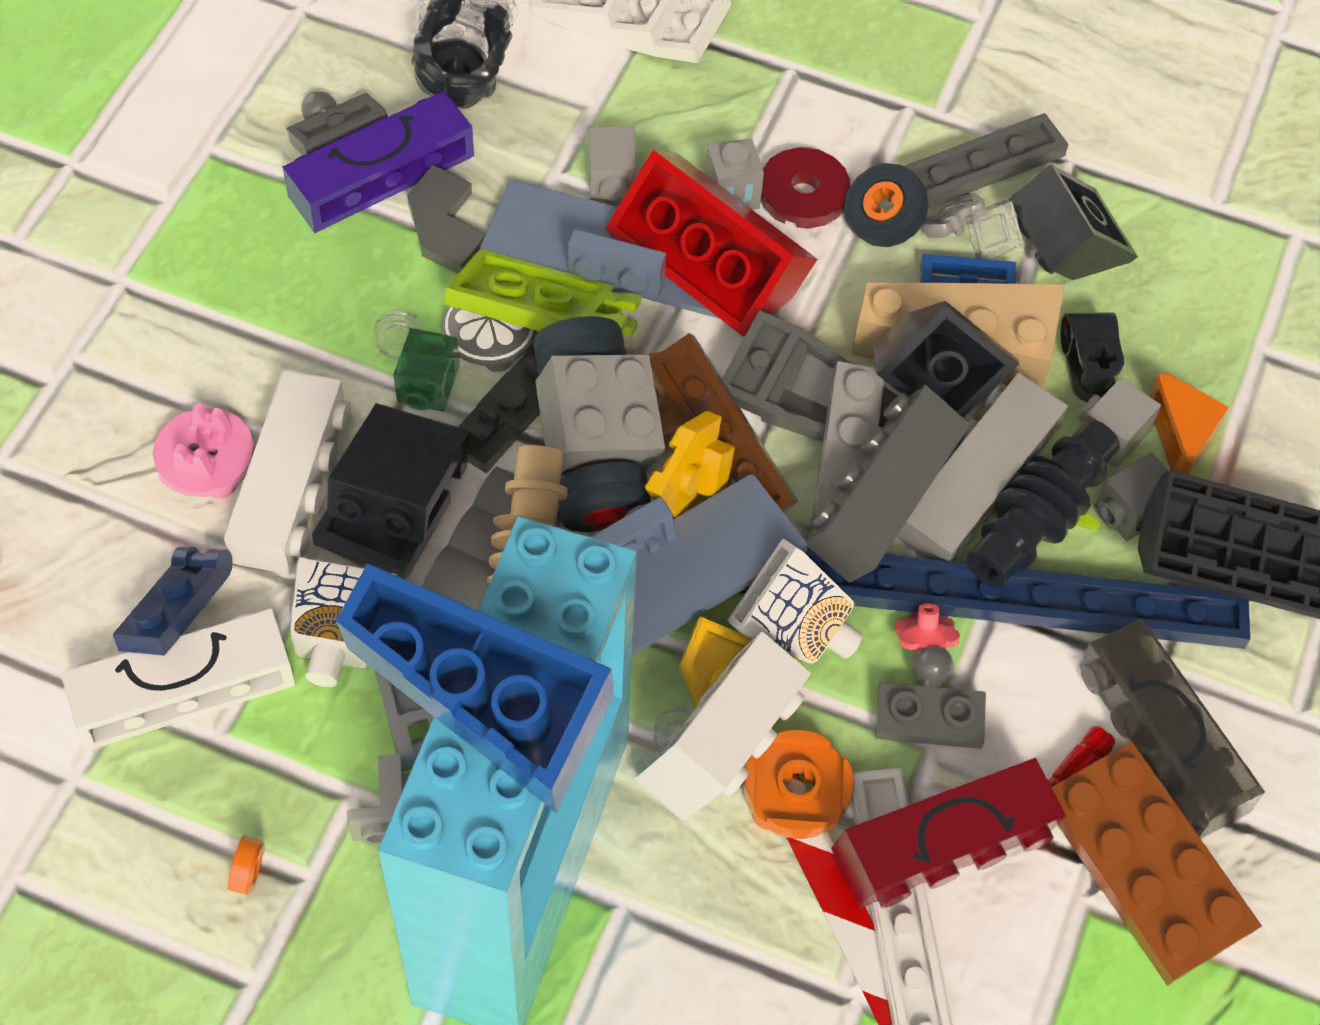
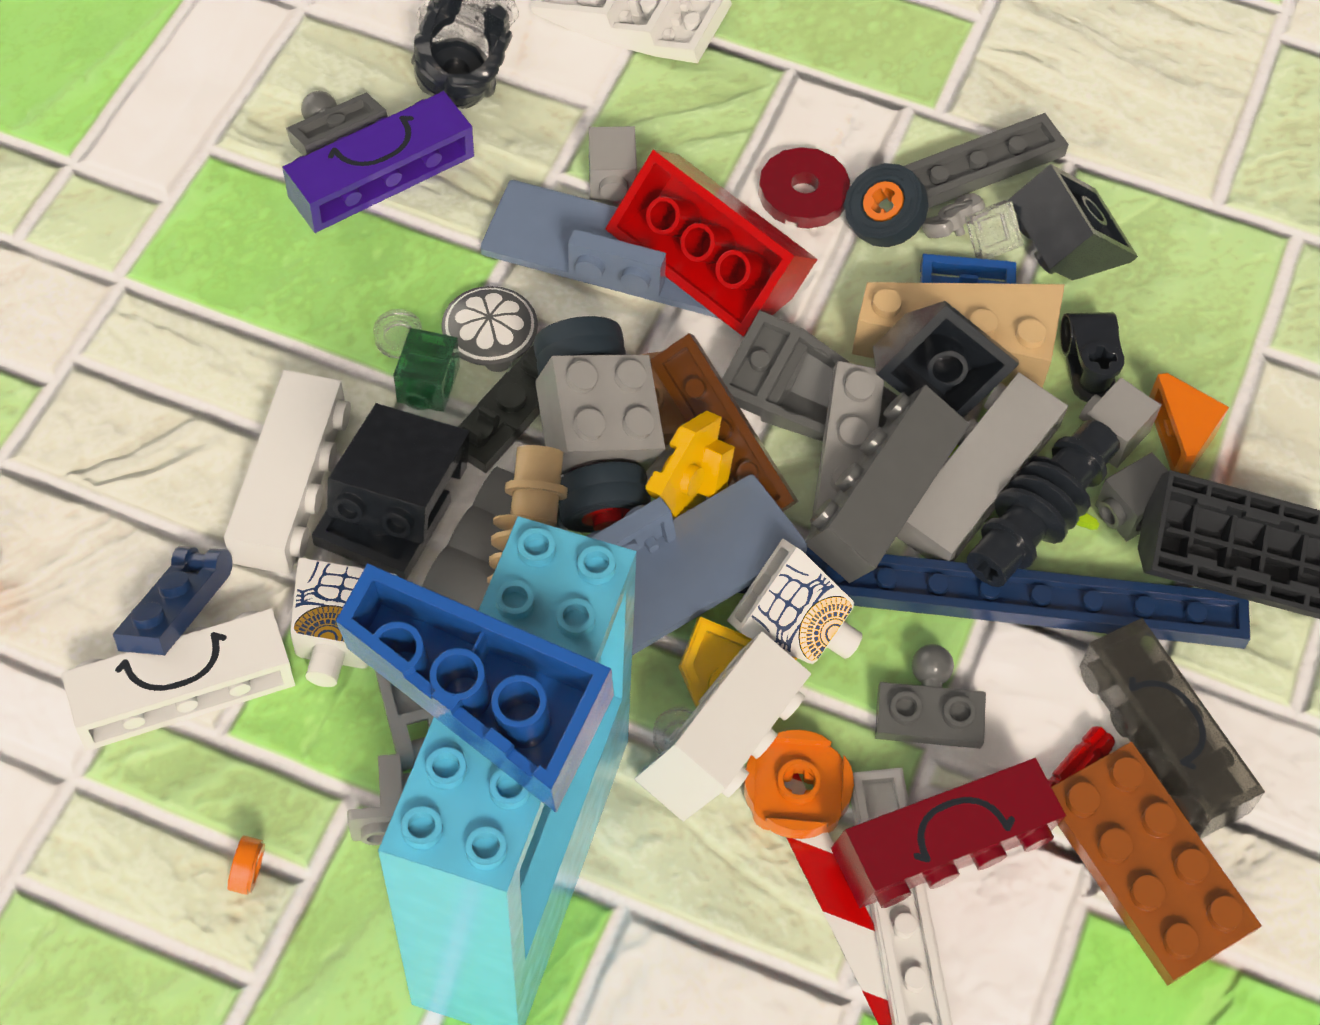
(197, 471): bright pink plate -> none
(432, 209): dark grey tile -> none
(535, 293): lime tile -> none
(736, 169): light grey brick -> none
(926, 629): coral plant -> none

